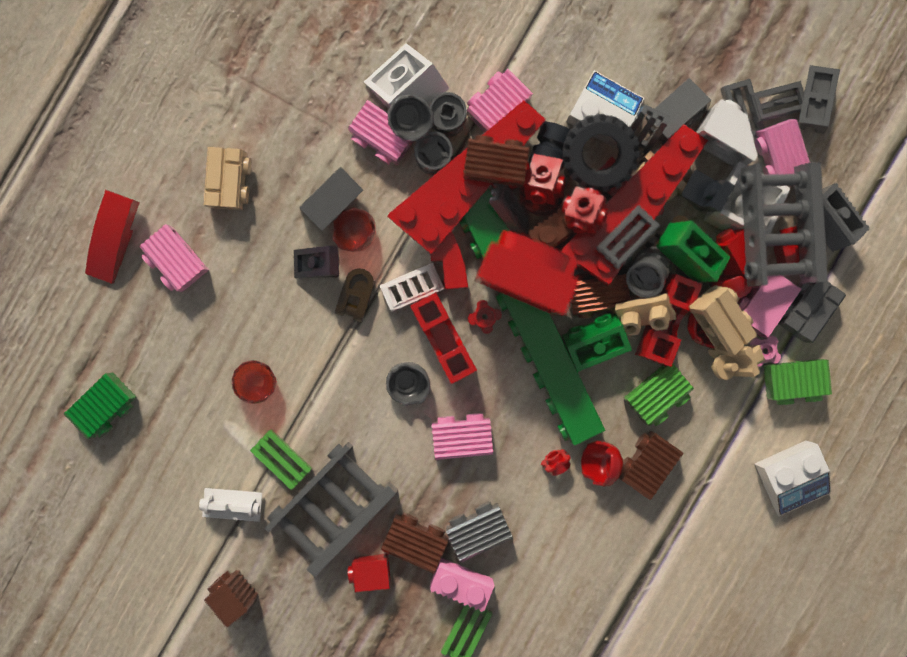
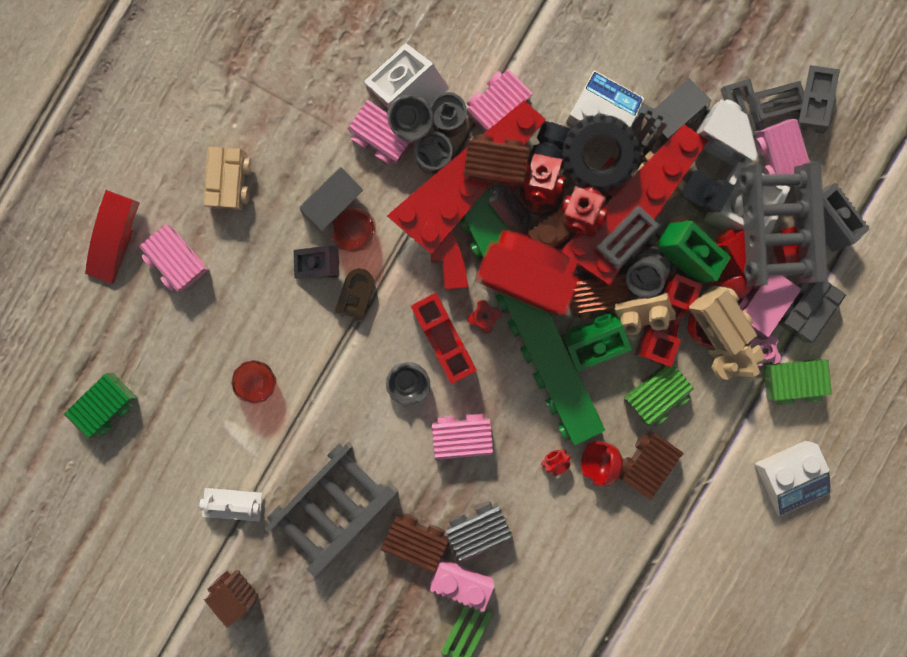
(273, 467): bright green tile -> none
(370, 573): red brick -> none
(388, 294): white slope -> none

